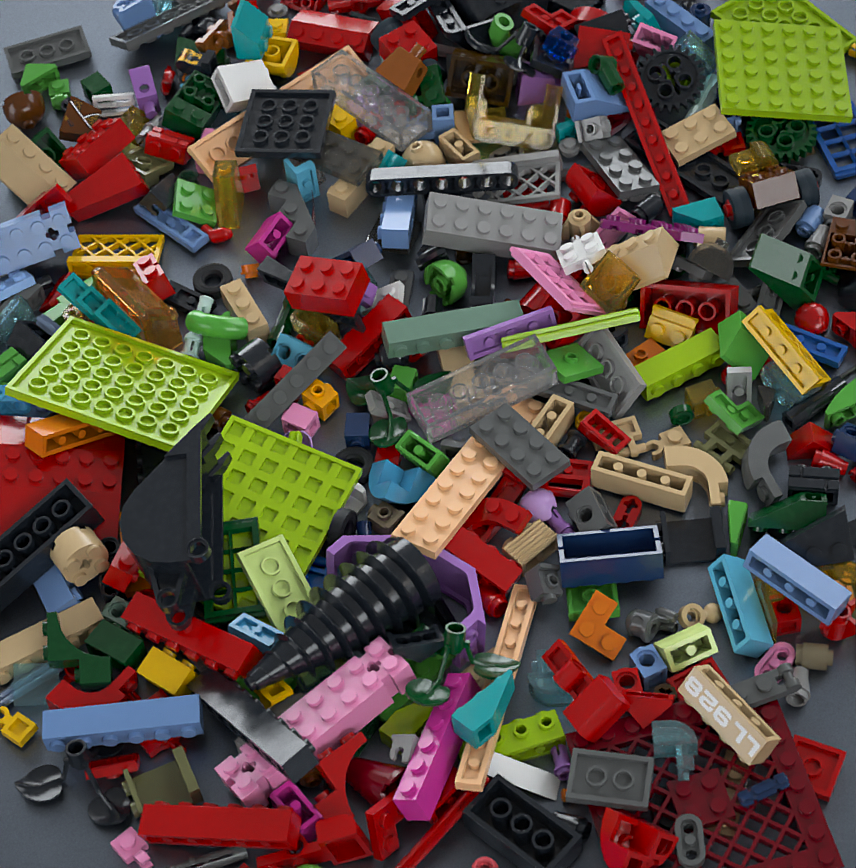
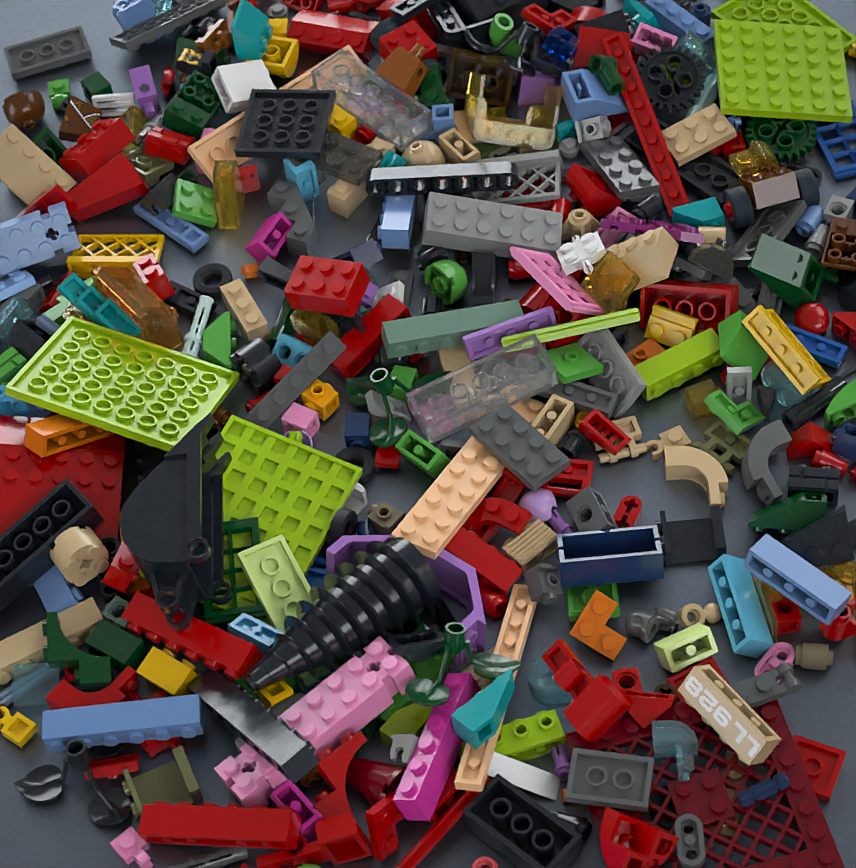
(37, 77): bright green slope -> none
(216, 325): bright green cylinder -> none
(217, 235): red arm -> none
(396, 485): dark azure brick -> none
(642, 480): tan brick -> none
(651, 675): medium blue brick -> none
(681, 415): dark green tile -> none
(737, 519): bright green slope -> none
(803, 695): light grey cone -> none

